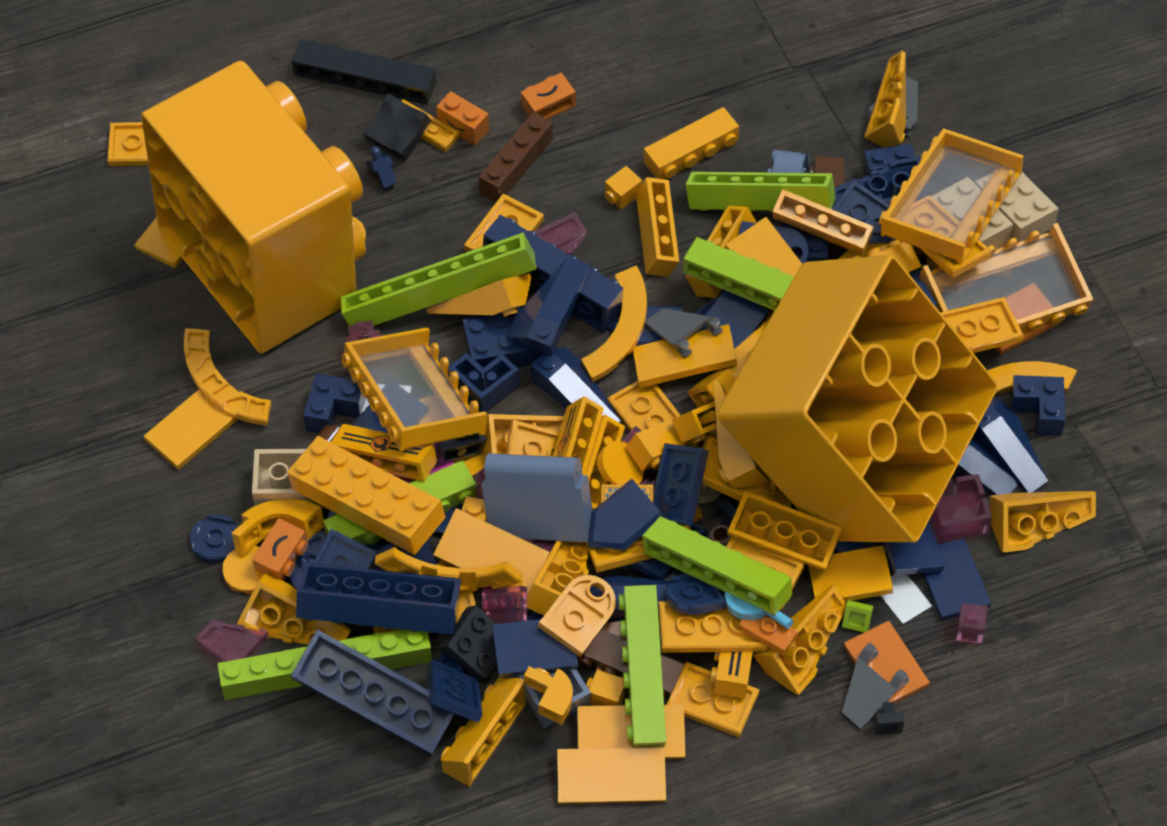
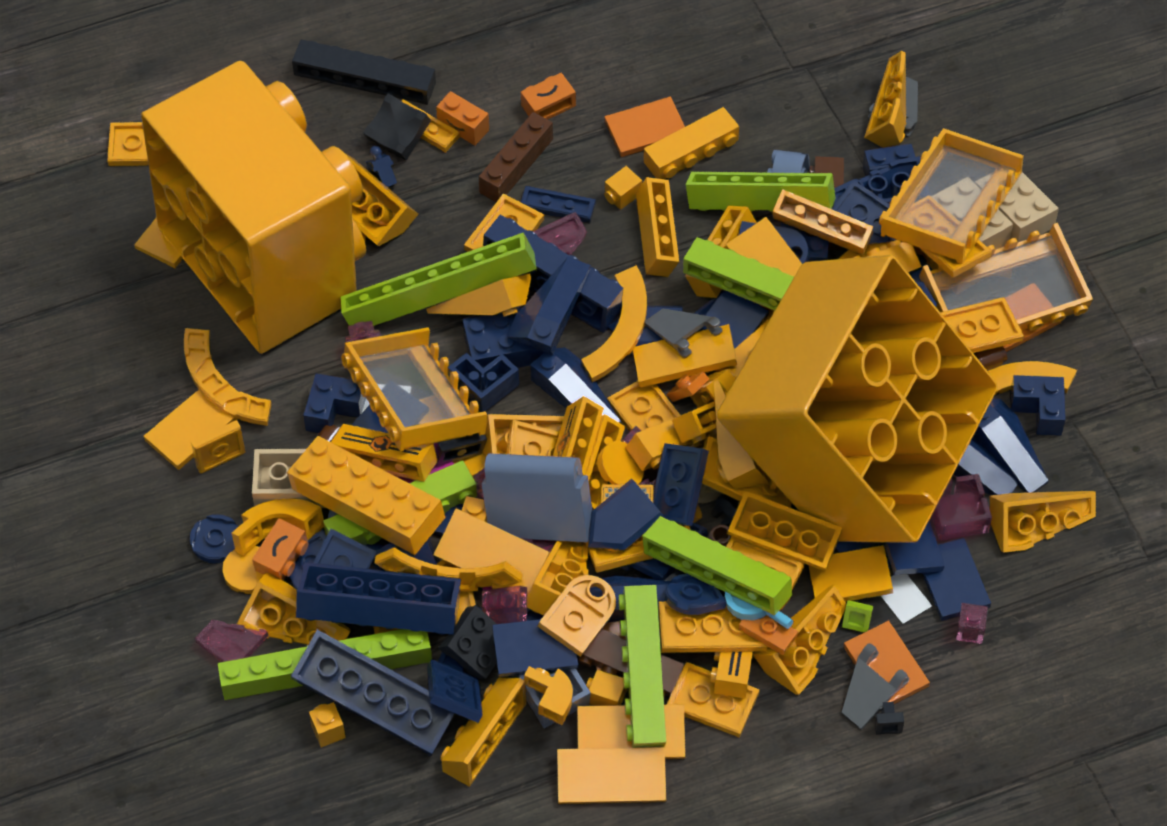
(218, 447): none -> light orange tile
(327, 724): none -> light orange brick
(379, 210): none -> light orange slope
(558, 203): none -> dark blue tile
(643, 125): none -> orange tile
(687, 386): none -> orange plate
(992, 357): none -> reddish brown brick

